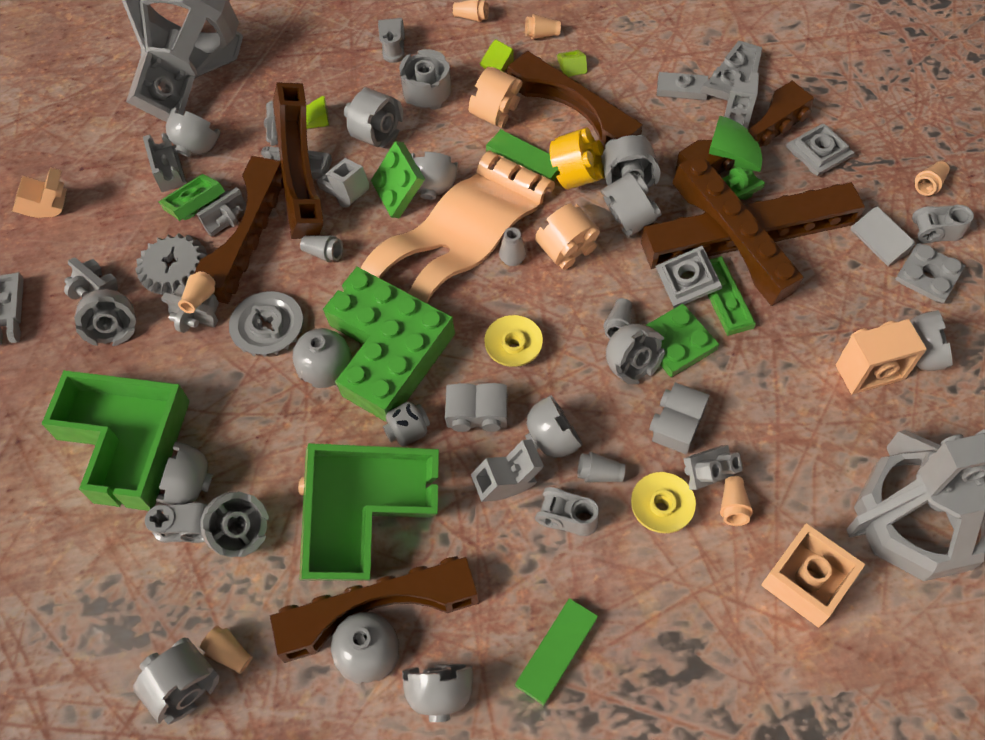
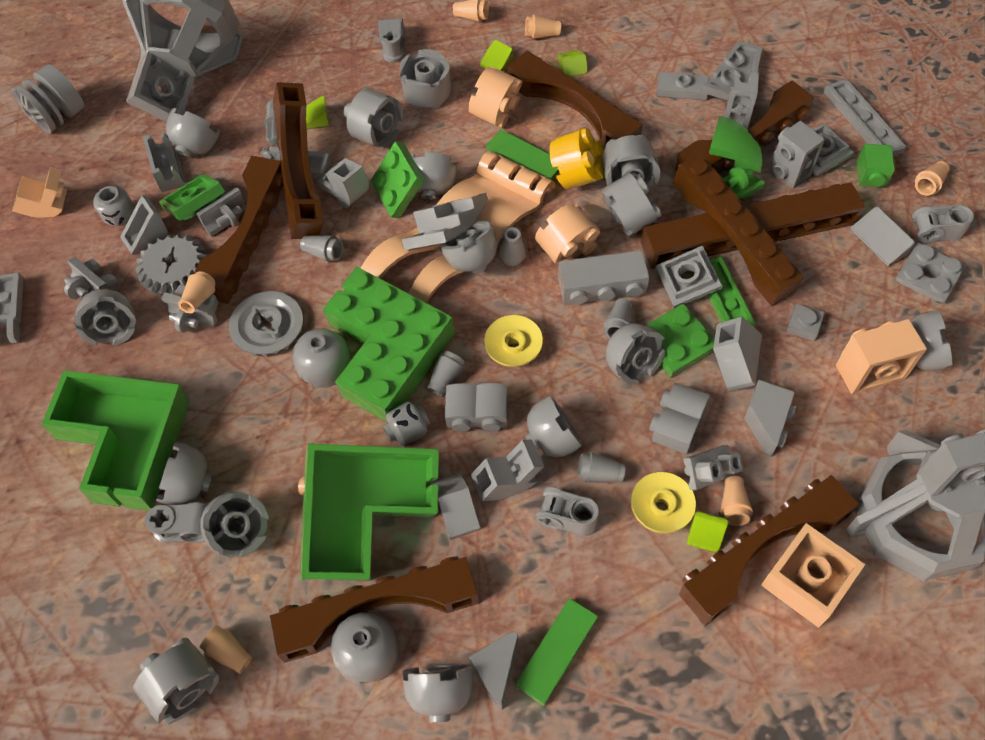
(48, 98): none -> light grey wheel
(113, 205): none -> light grey head
(143, 227): none -> light grey slope
(445, 221): none -> light grey slope
(446, 371): none -> light grey cone
(456, 506): none -> light grey slope
(472, 248): none -> light grey cylinder
(494, 666): none -> light grey slope
(602, 277): none -> light grey brick
(707, 531): none -> lime slope
(716, 586): none -> reddish brown arch
(737, 352): none -> light grey slope
(767, 415): none -> light grey slope
(796, 154): none -> light grey brick
(805, 322): none -> light grey plate
(862, 116): none -> light grey tile
(875, 165): none -> bright green brick

